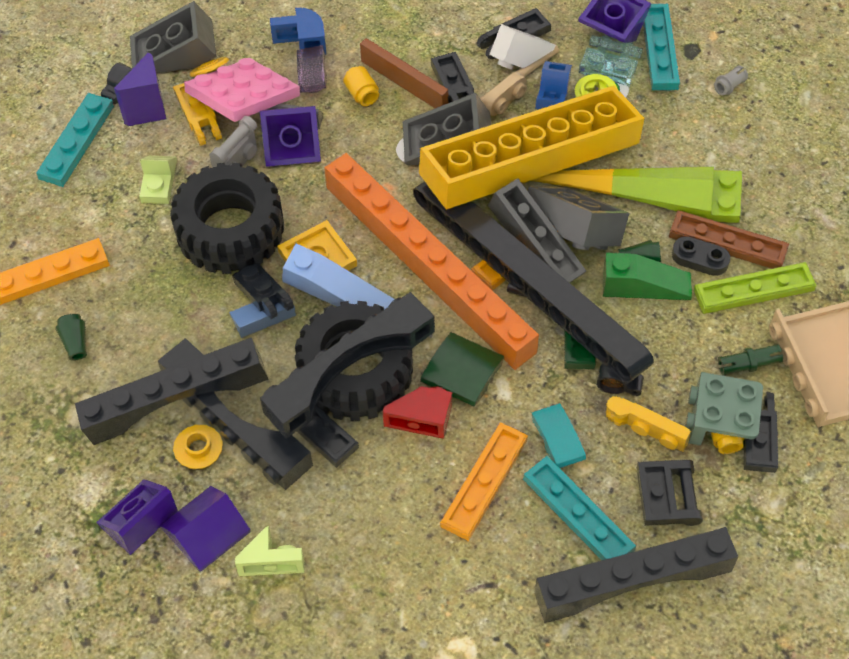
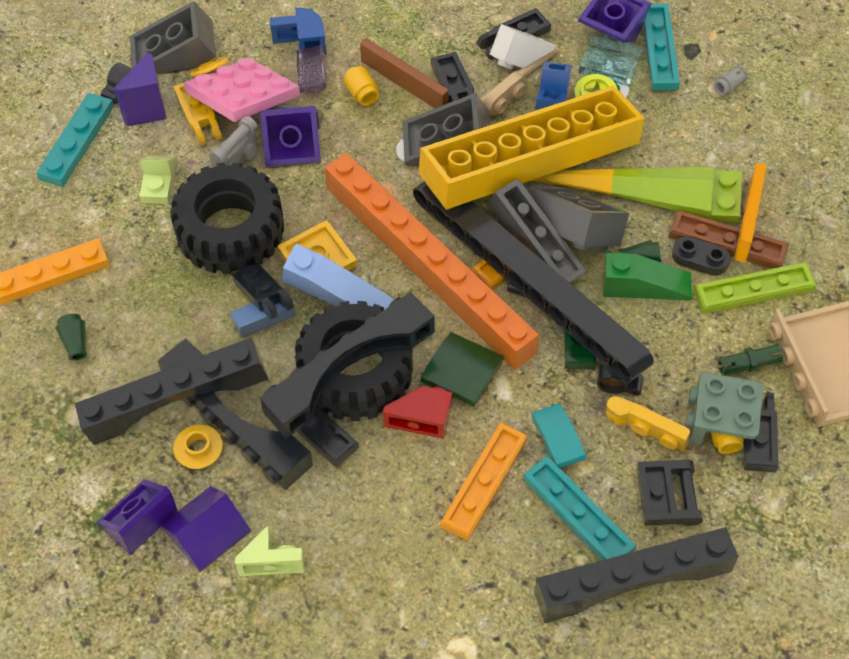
(750, 212): none -> light orange tile

